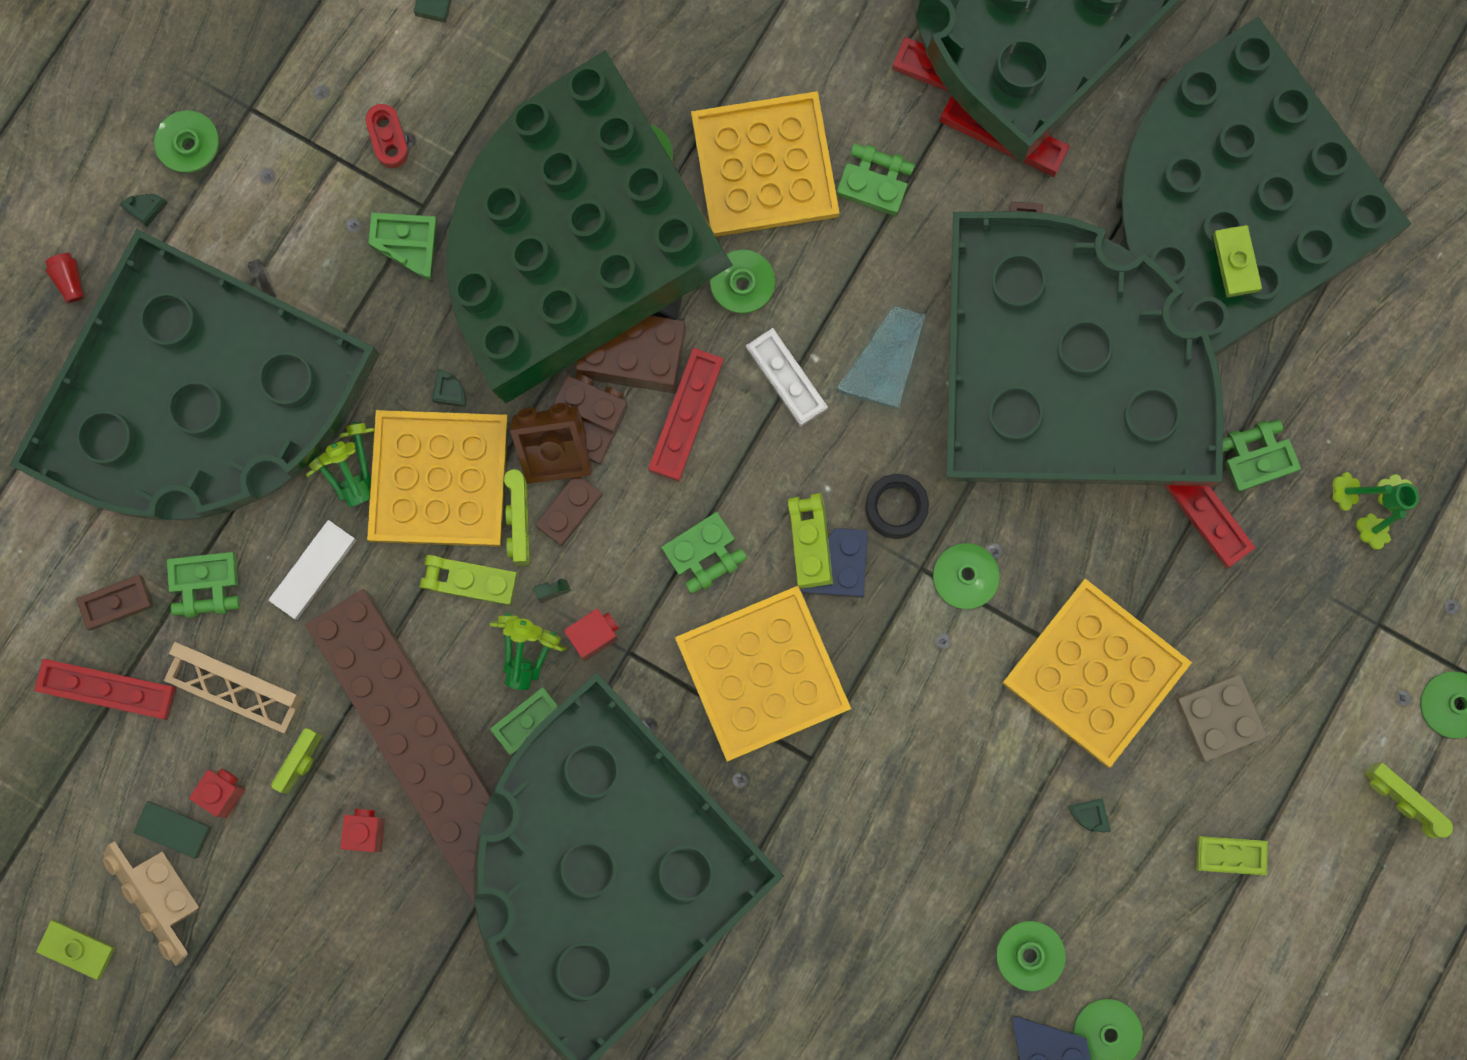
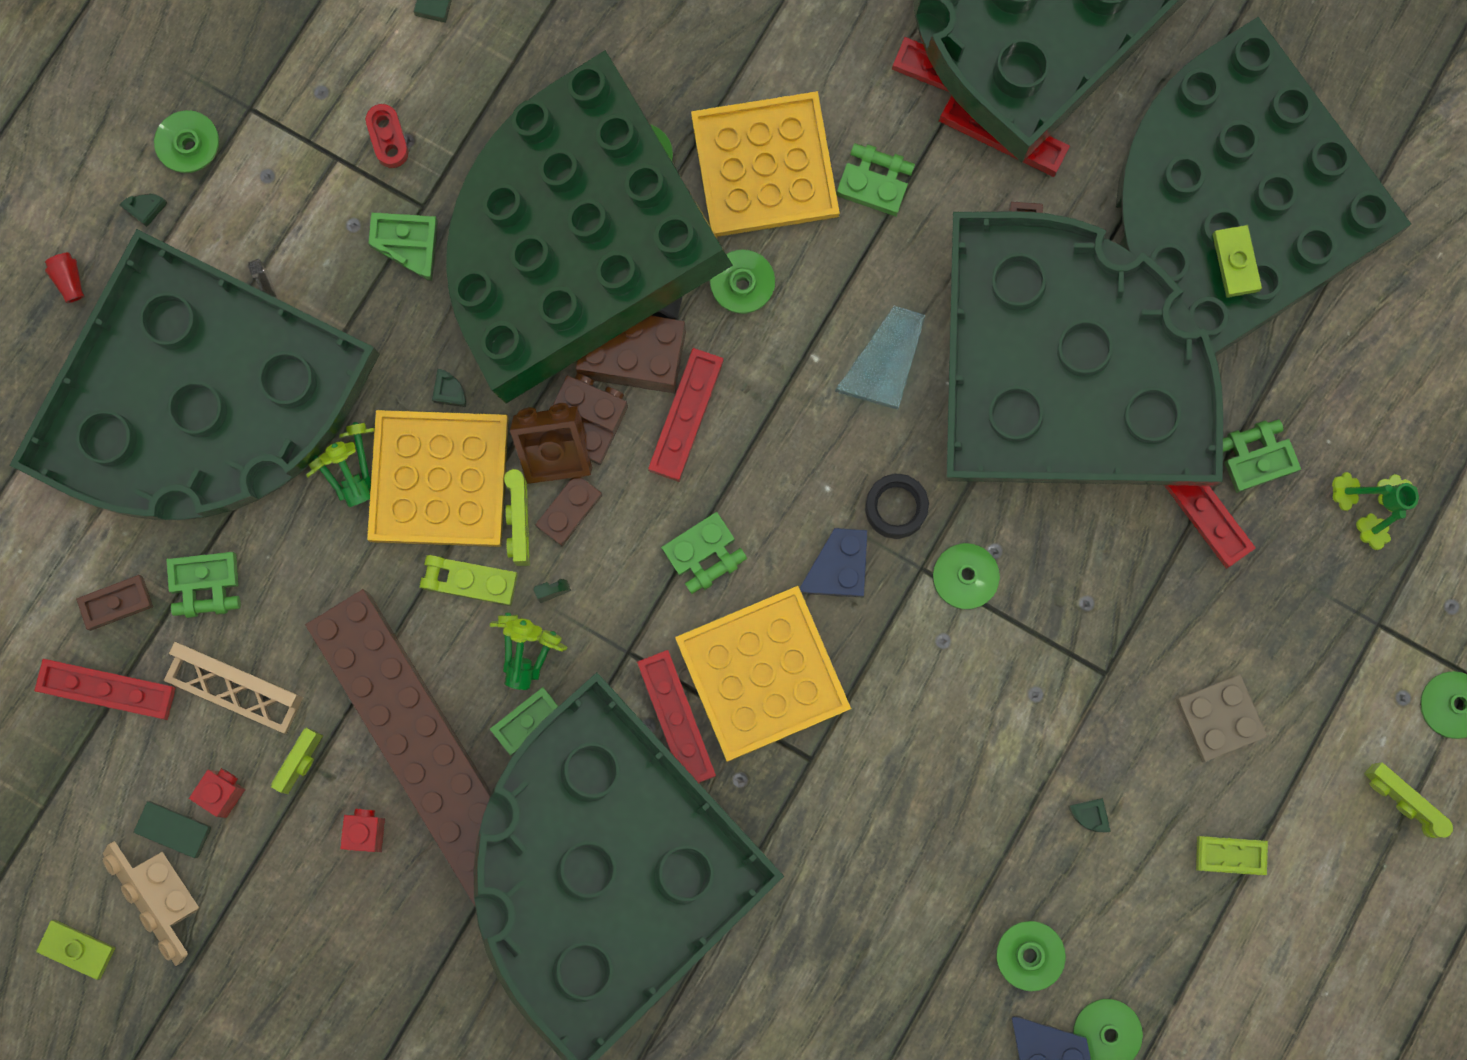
(312, 570): white tile -> none
(592, 633): red brick -> none
(675, 715): none -> red plate
(786, 377): white tile -> none
(810, 542): lime plate -> none
(1096, 673): yellow plate -> none

